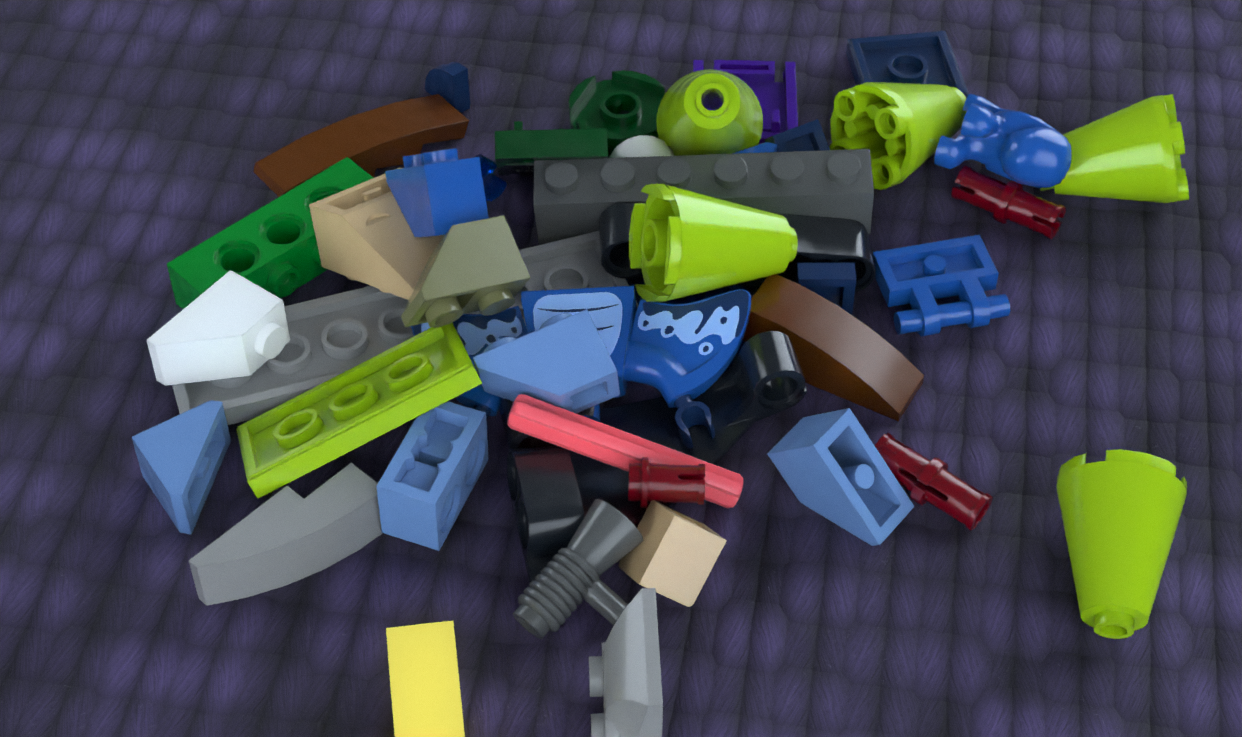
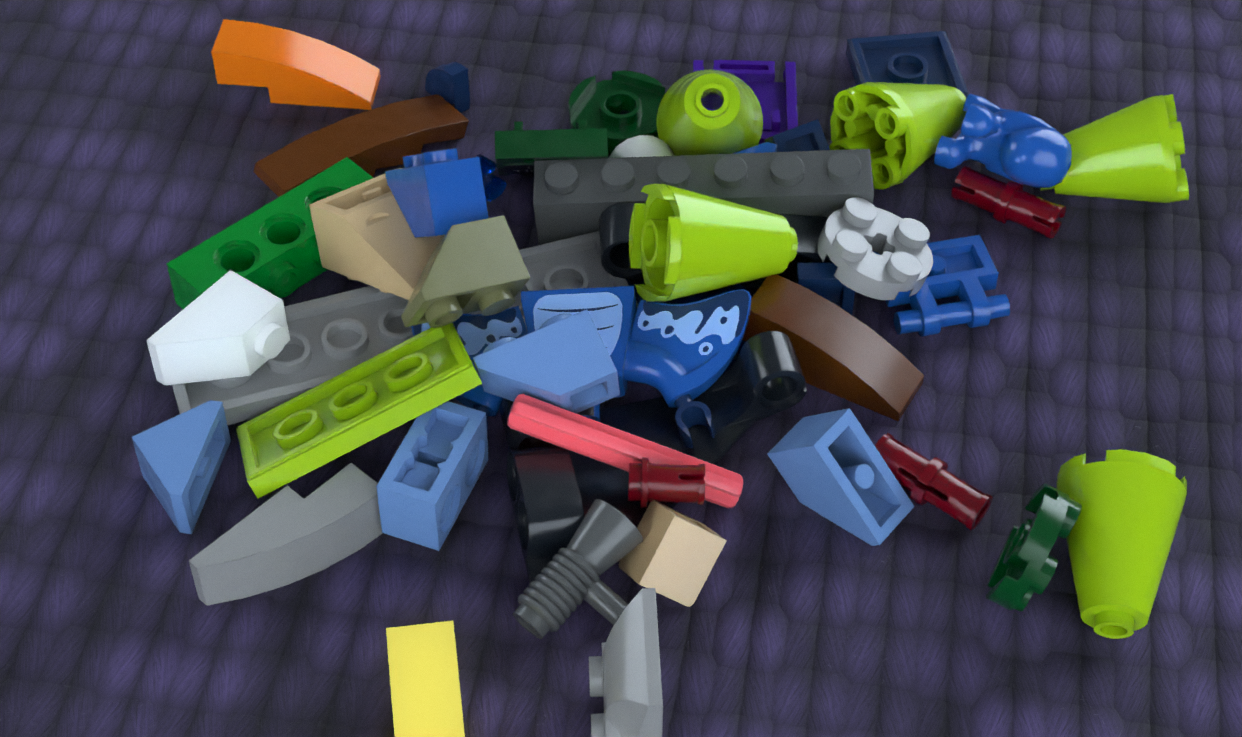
(292, 67): none -> orange slope
(902, 246): none -> light grey plate
(1025, 558): none -> dark green plate

